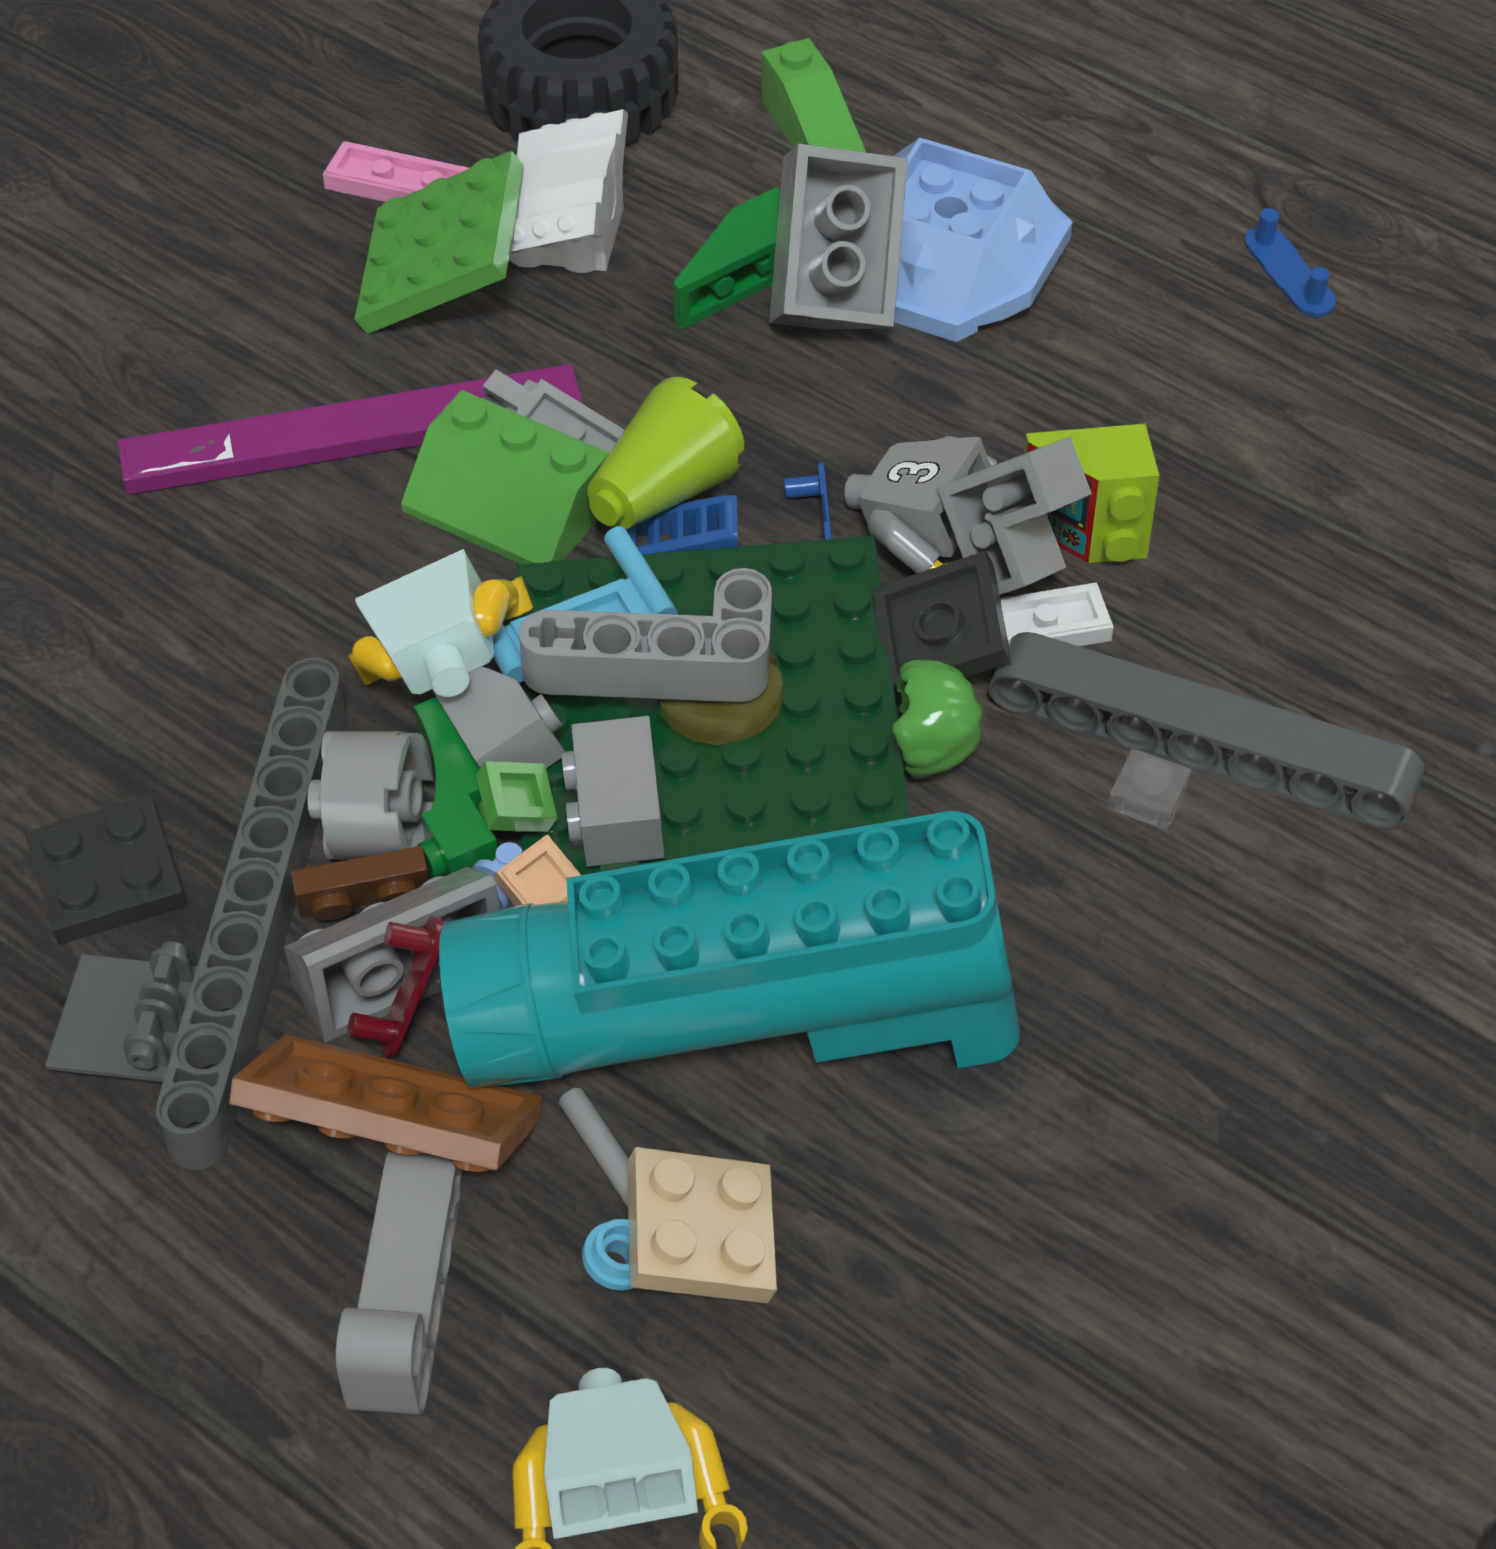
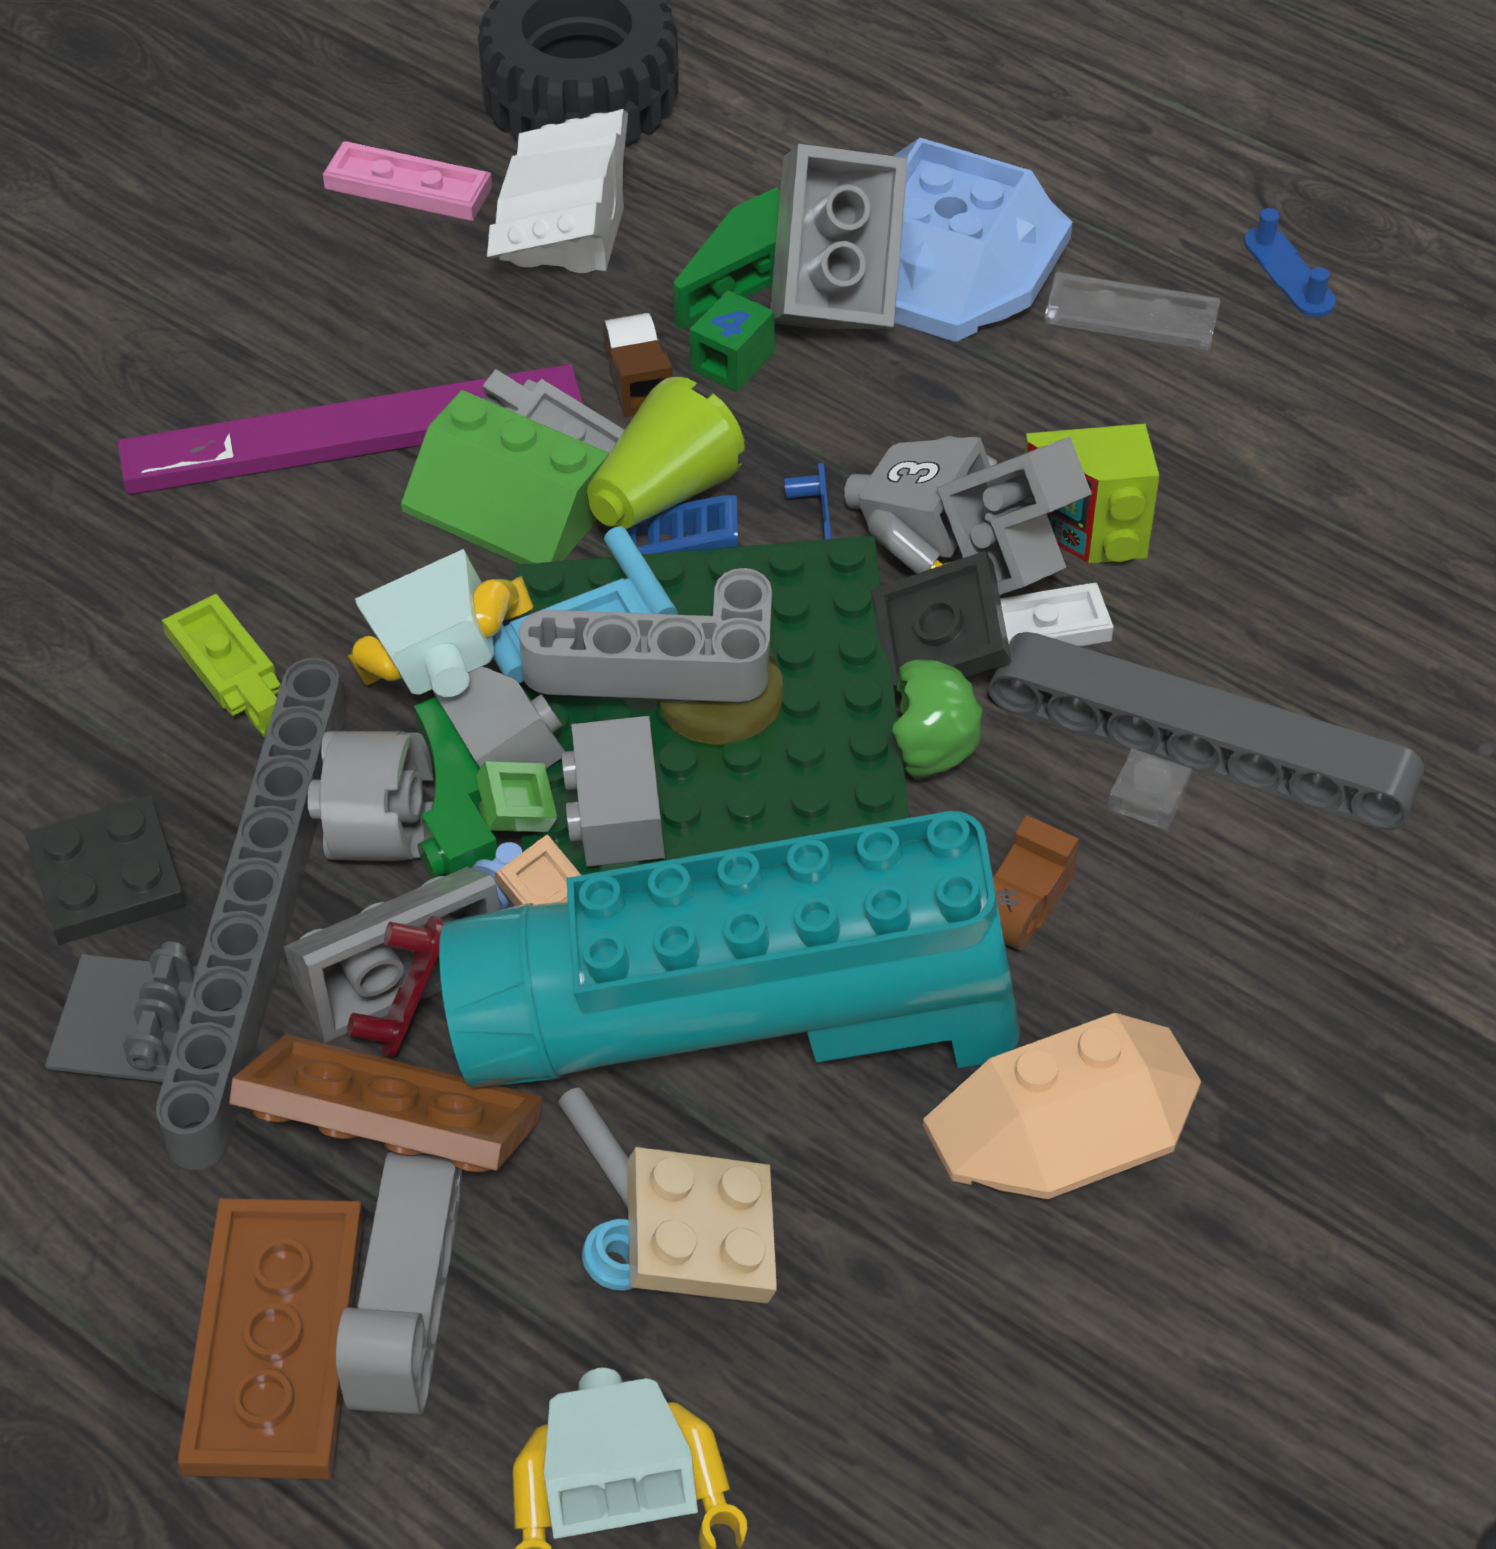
(225, 659): none -> lime hinge
(267, 1340): none -> dark orange plate
(338, 887): reddish brown plate -> none
(440, 242): bright green plate -> none
(634, 357): none -> reddish brown leg
(732, 340): none -> green brick
(806, 98): bright green slope -> none
(1033, 879): none -> dark orange leg
(1067, 1109): none -> light nougat wedge
(1132, 310): none -> clear tile

